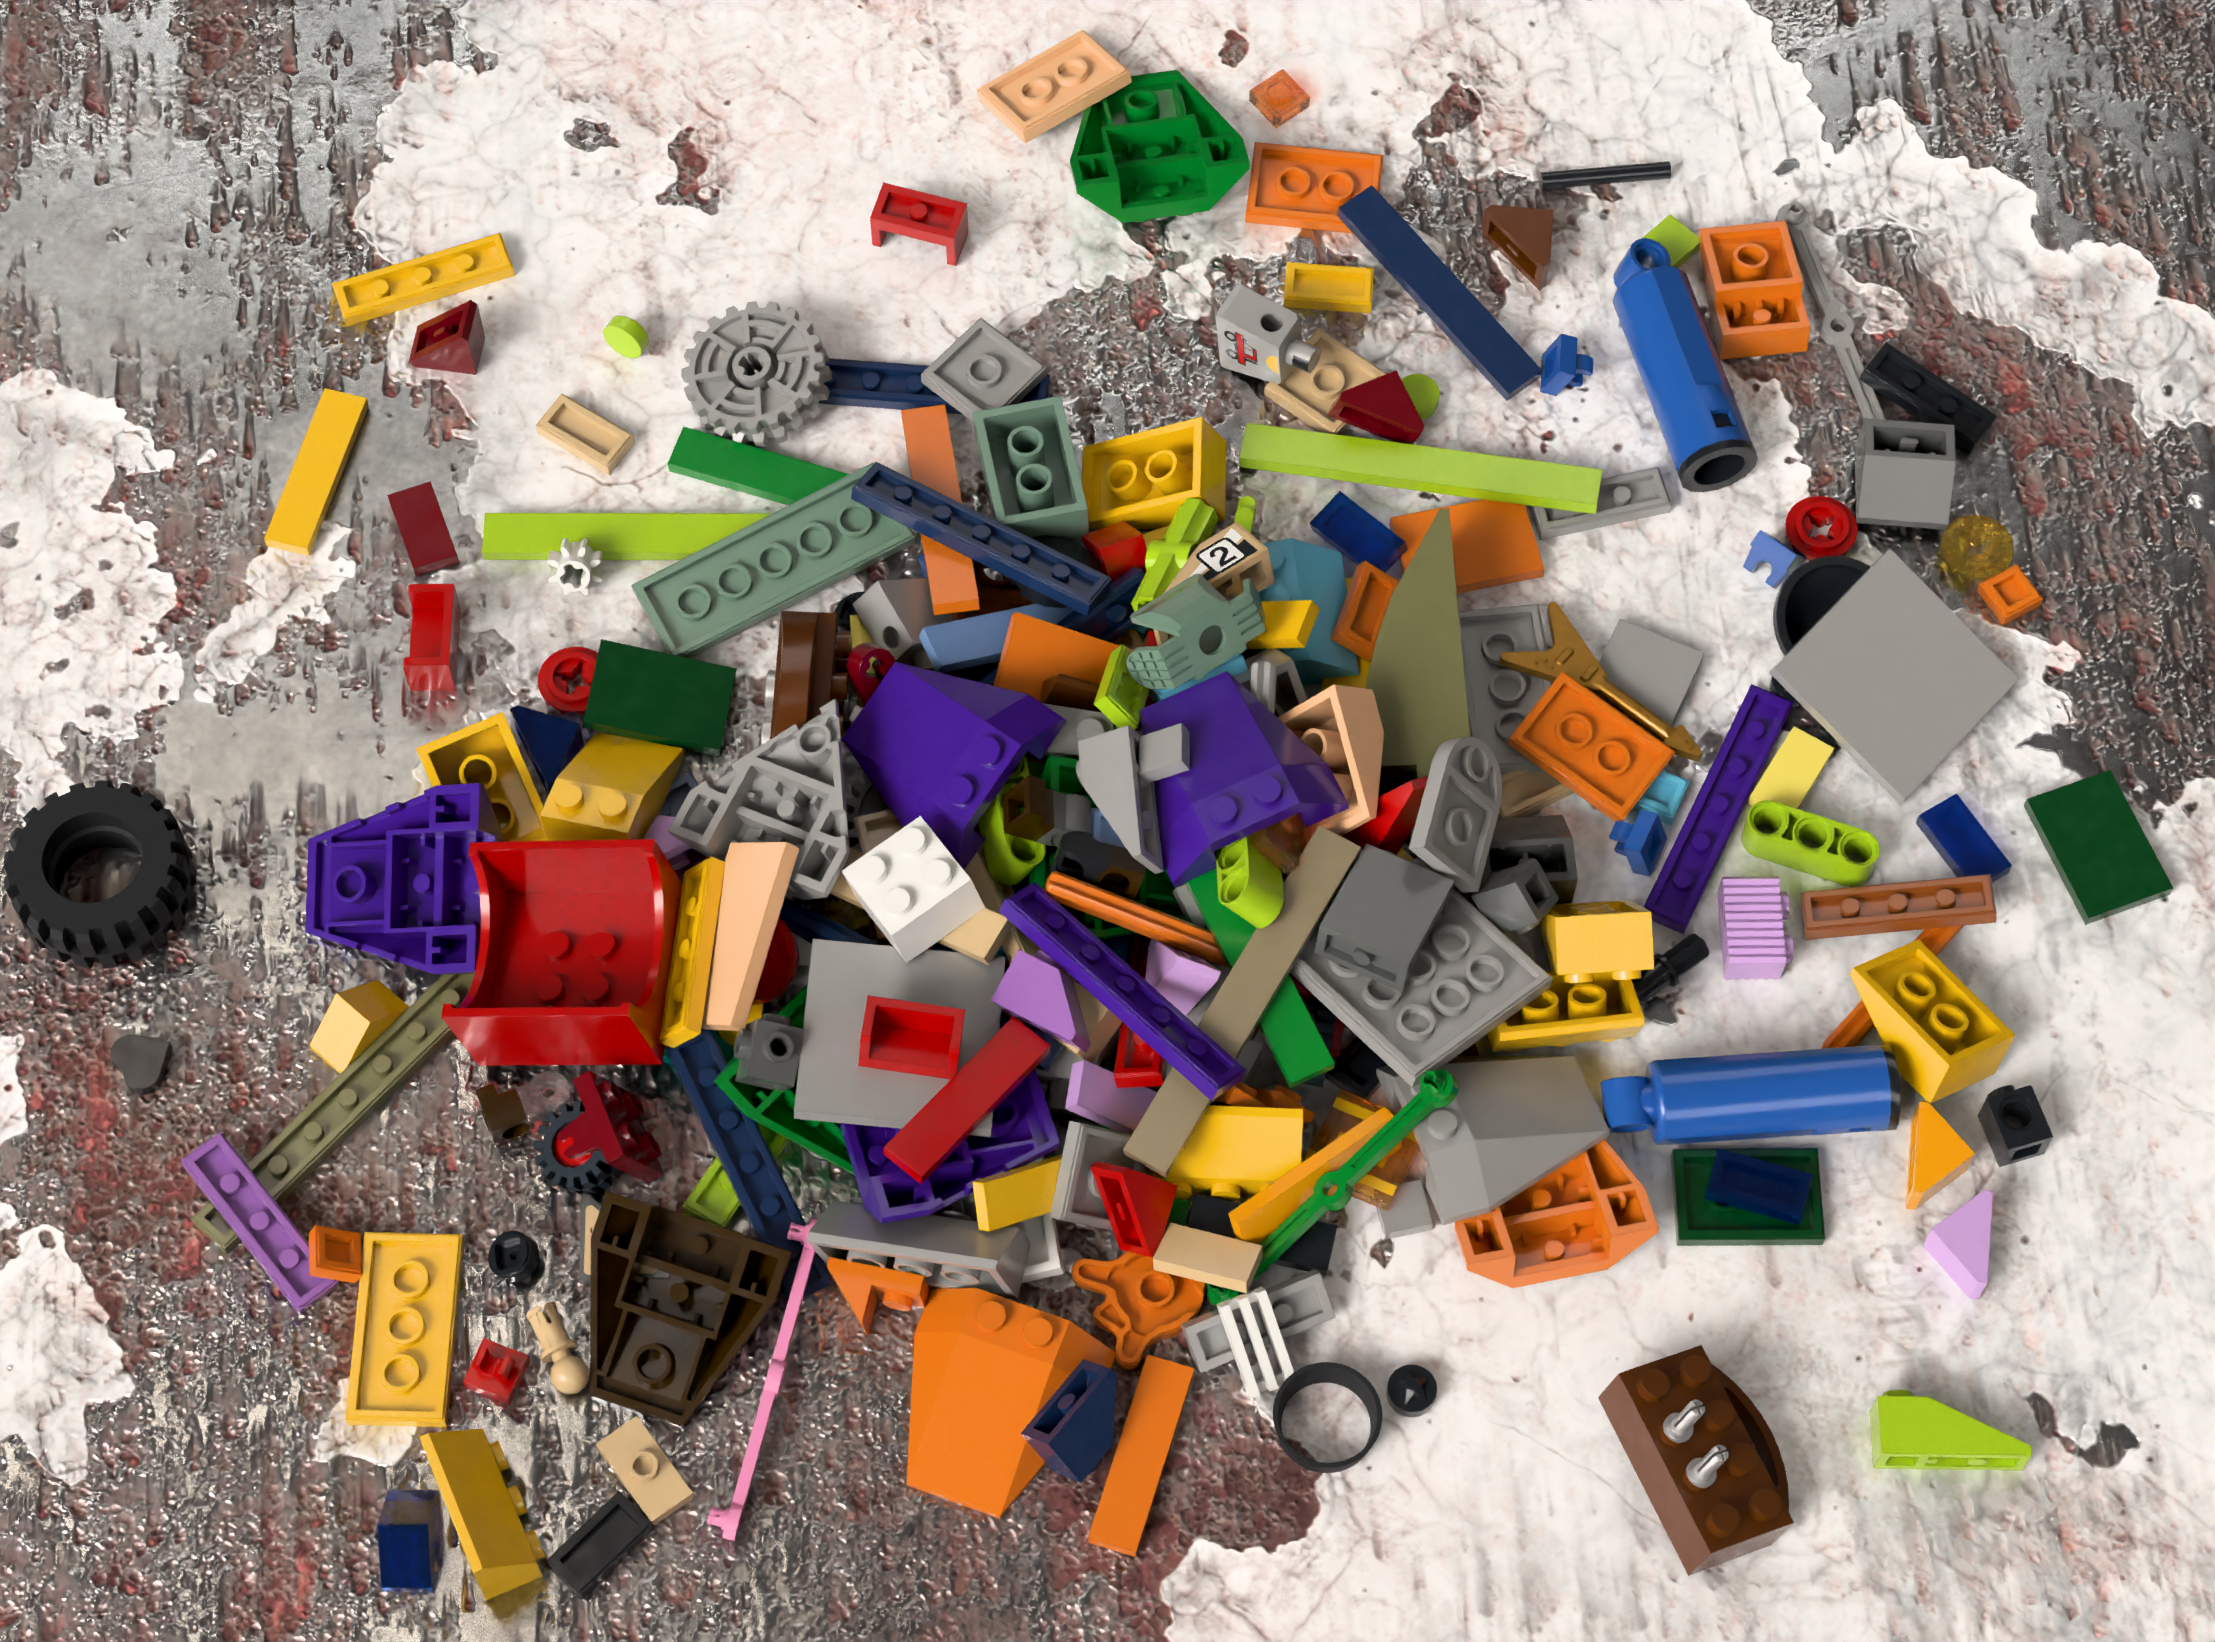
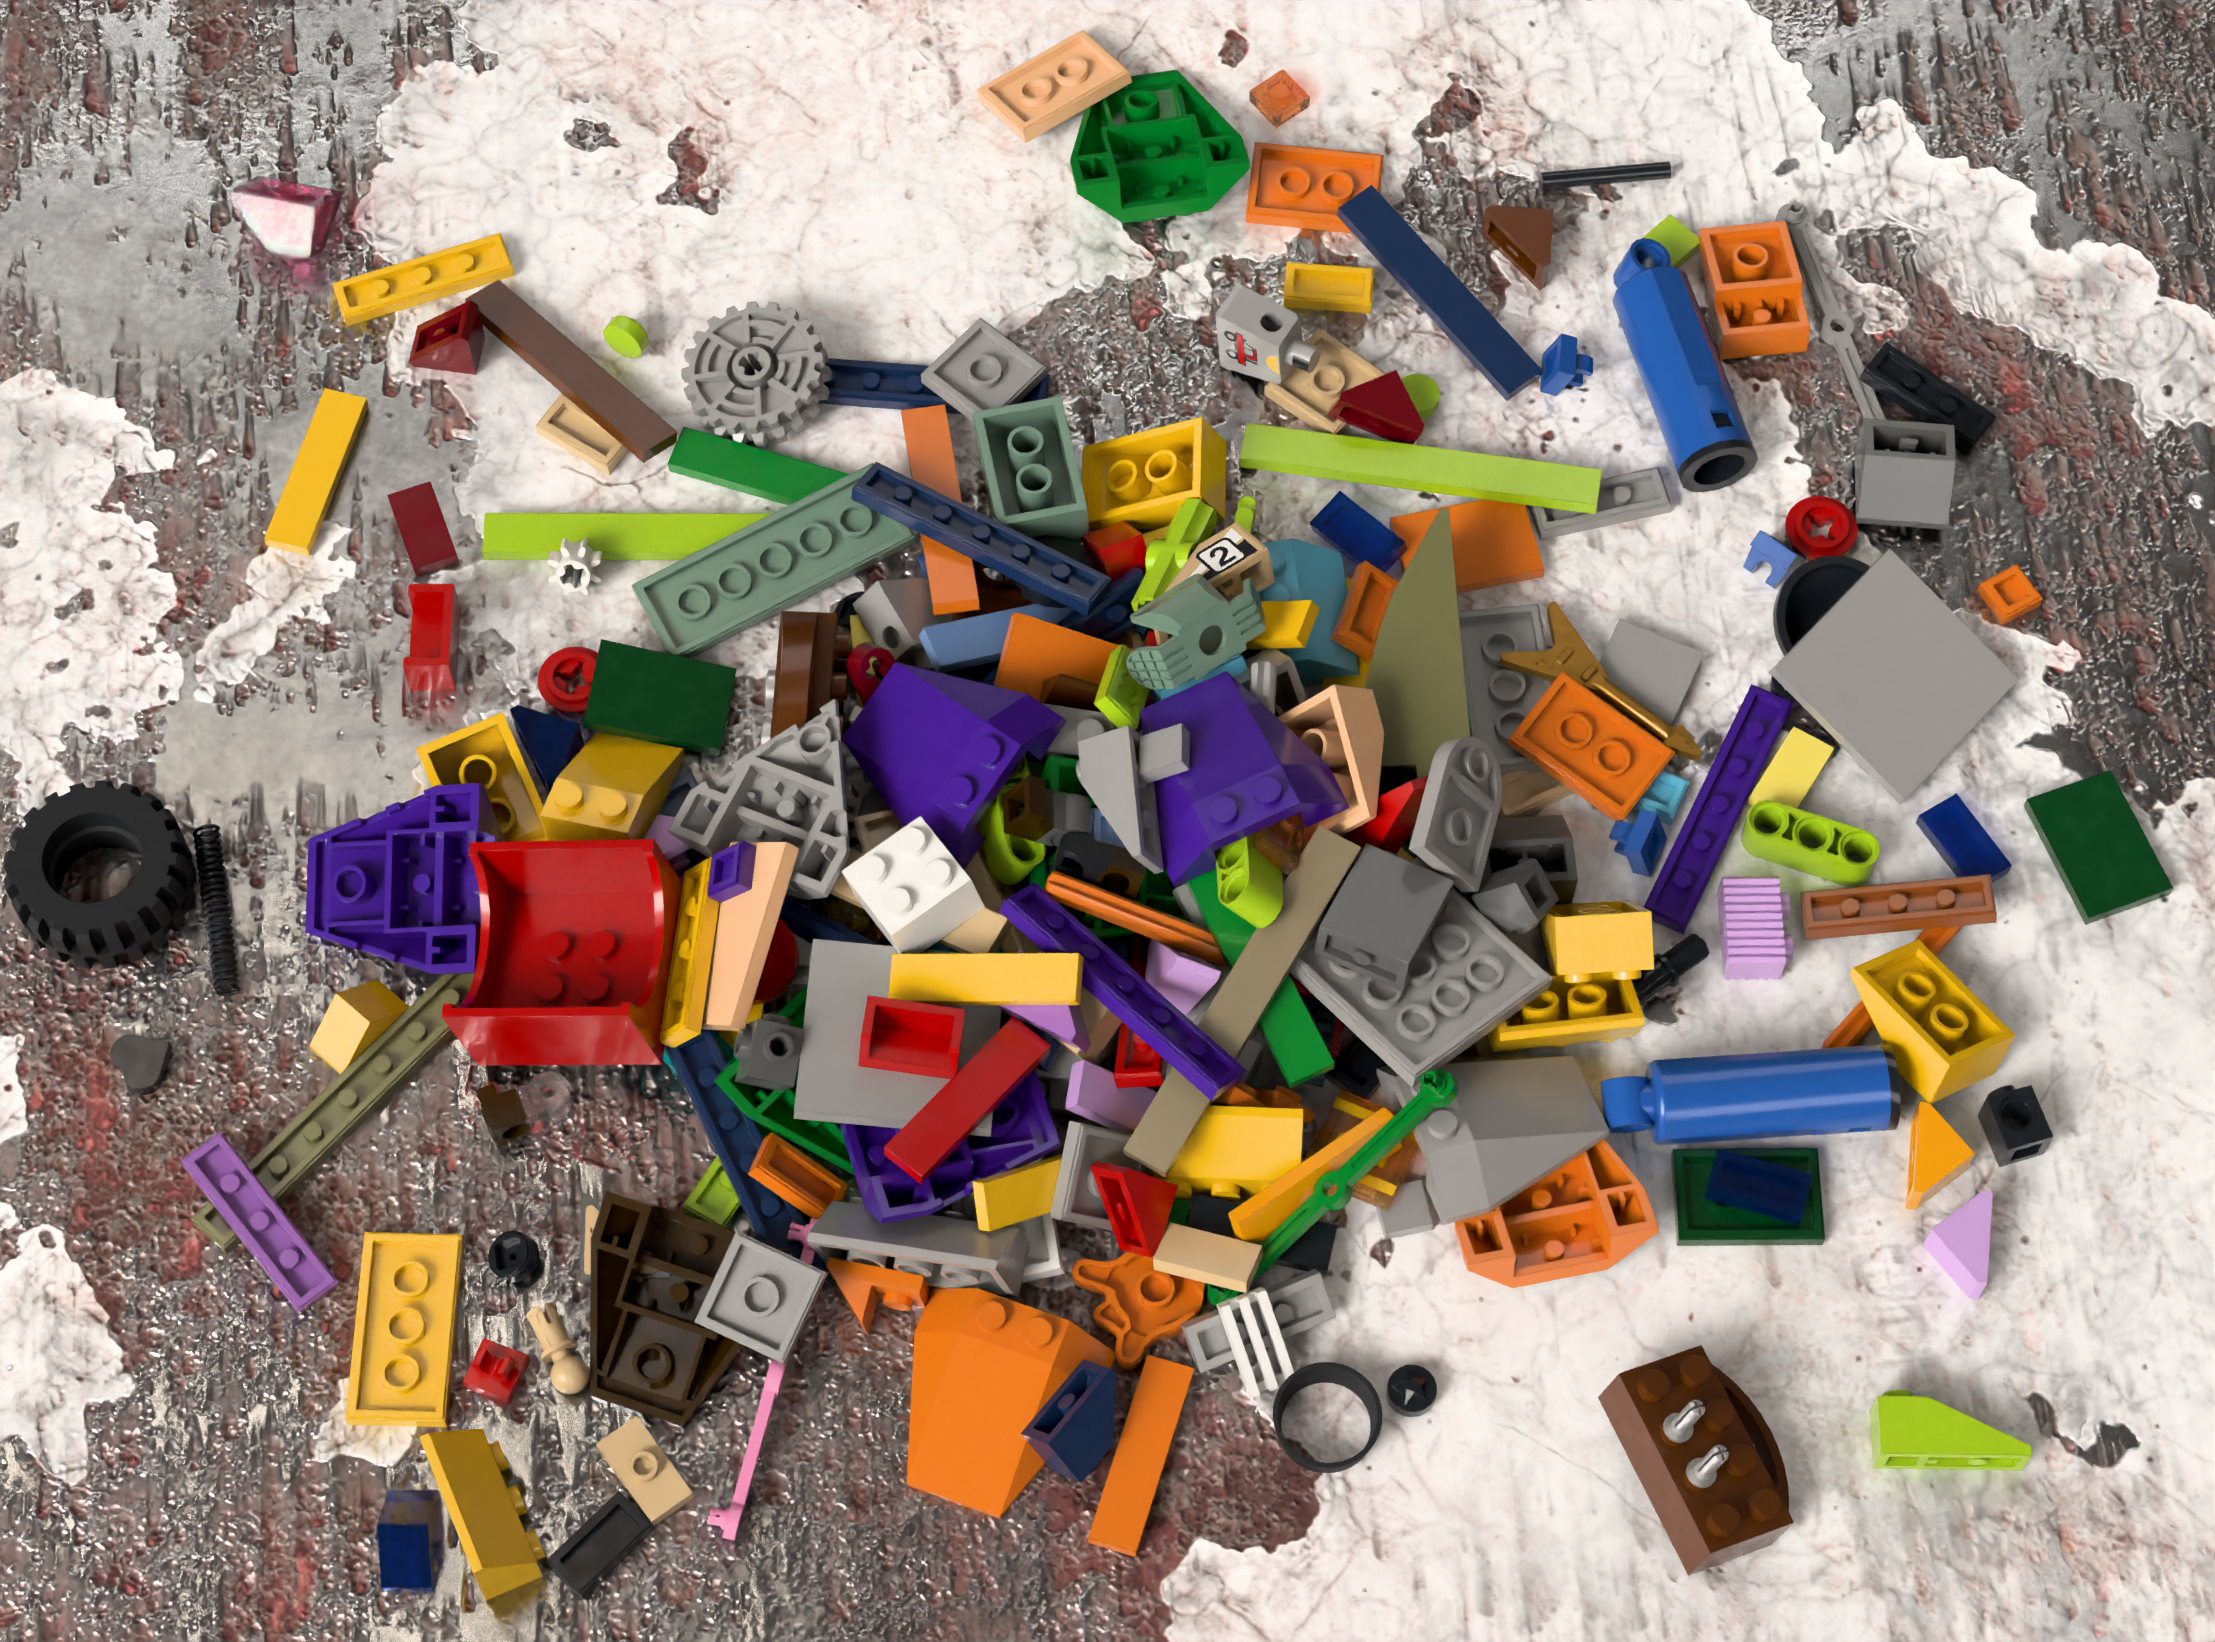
(202, 874): none -> black piece
(287, 215): none -> slope
(335, 1254): orange tile -> none
(573, 372): none -> reddish brown tile
(597, 1139): dark red plate -> none
(731, 871): none -> dark purple tile
(761, 1297): none -> light grey tile
(796, 1177): none -> orange tile
(921, 218): red panel -> none
(987, 978): none -> yellow tile
(1975, 531): clear yellow gear -> none

